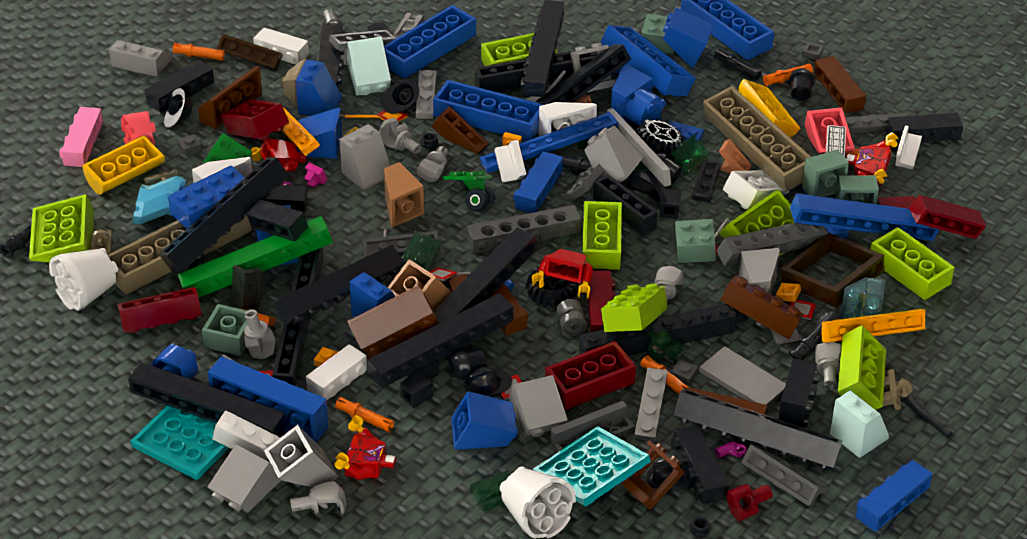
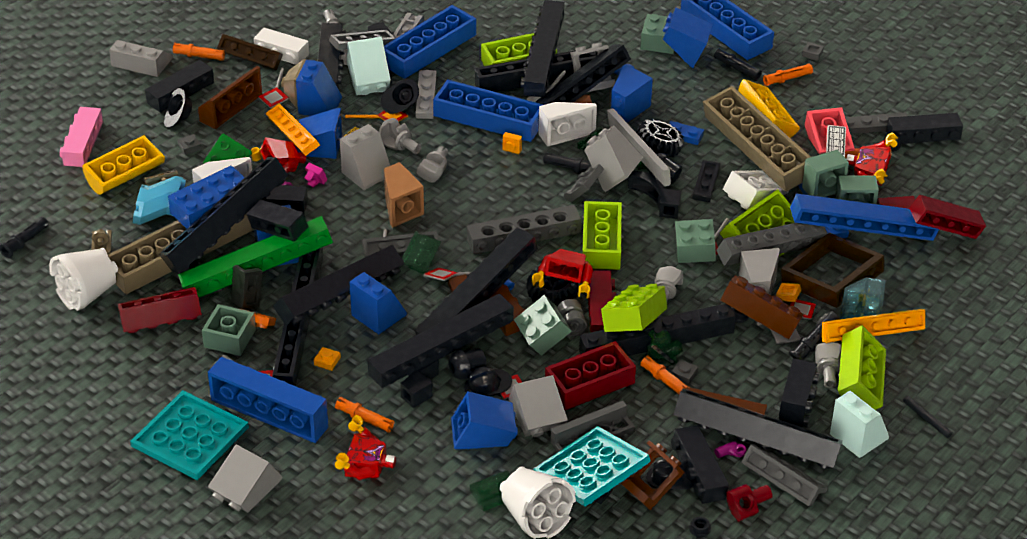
(61, 228): lime slope -> none
(137, 125): coral brick -> none
(178, 361): blue brick -> none
(201, 399): black brick -> none
(235, 430): white brick -> none
(255, 119): dark red brick -> none
(258, 336): light grey piece -> none
(275, 95): none -> piece
(300, 459): light grey slope -> none
(321, 495): light grey piece -> none
(337, 372): white brick -> none
(393, 322): reddish brown slope -> none
(414, 275): medium nougat slope -> none
(429, 140): black plate -> none
(458, 131): reddish brown slope -> none
(478, 196): plate -> none
(510, 162): white panel -> none
(538, 182): blue brick -> none
(542, 325): none -> sand green brick
(556, 139): blue plate -> none
(634, 210): black brick -> none
(644, 107): blue brick -> none
(648, 59): blue brick -> none
(651, 404): light grey plate -> none
(690, 154): clear green plate -> none
(733, 158): nougat slope -> none
(742, 377): light grey tile -> none
(801, 84): black piece -> none
(839, 84): reddish brown brick -> none
(893, 495): blue brick -> none
(896, 389): dark tan hips -> none
(908, 149): white panel -> none
(913, 263): lime brick -> none

